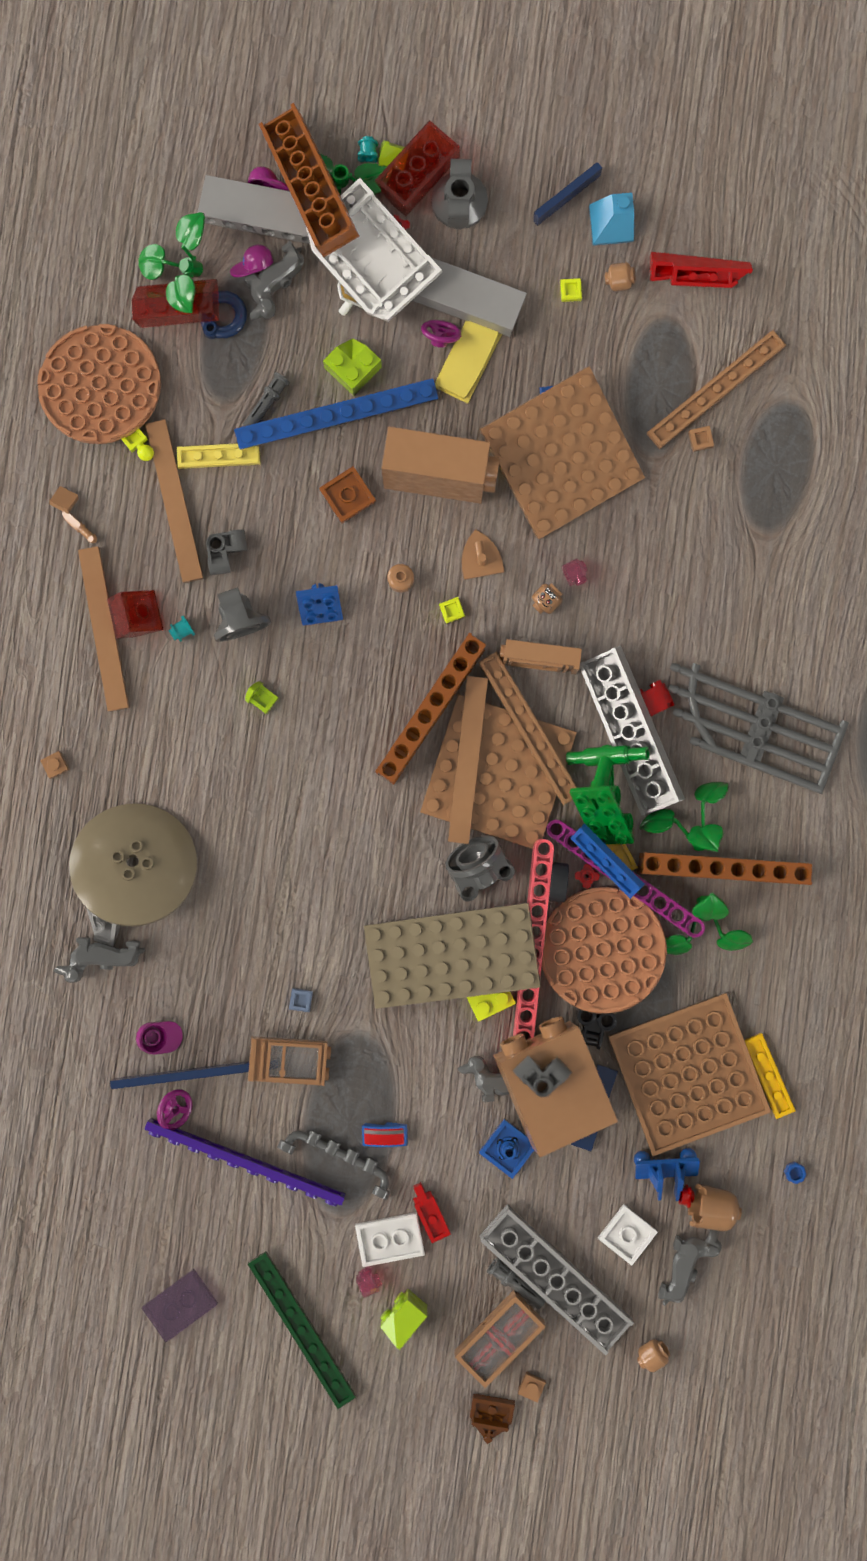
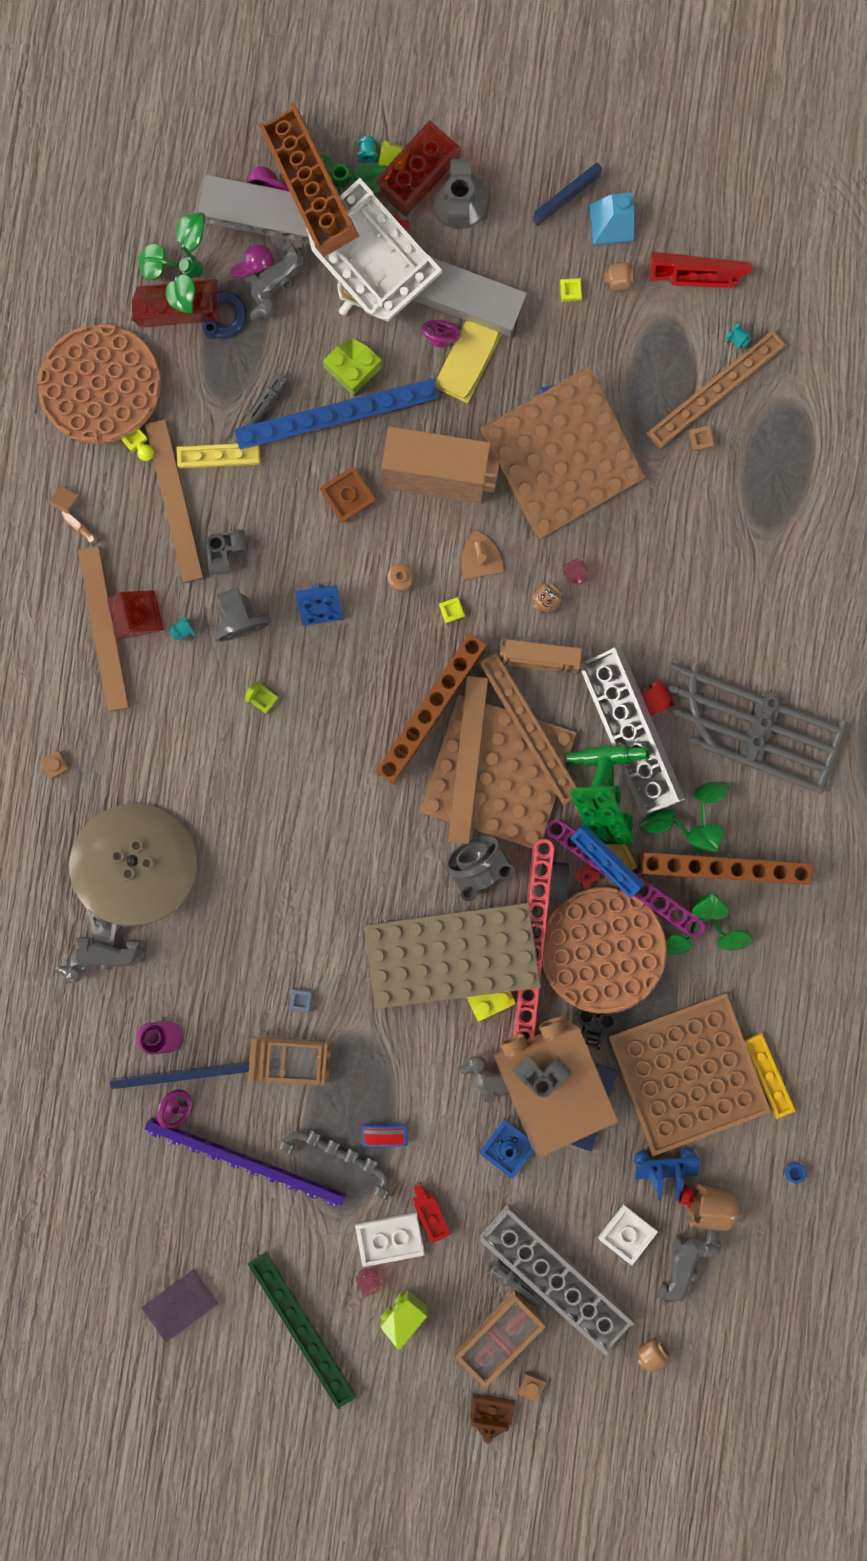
(738, 336): none -> teal brick

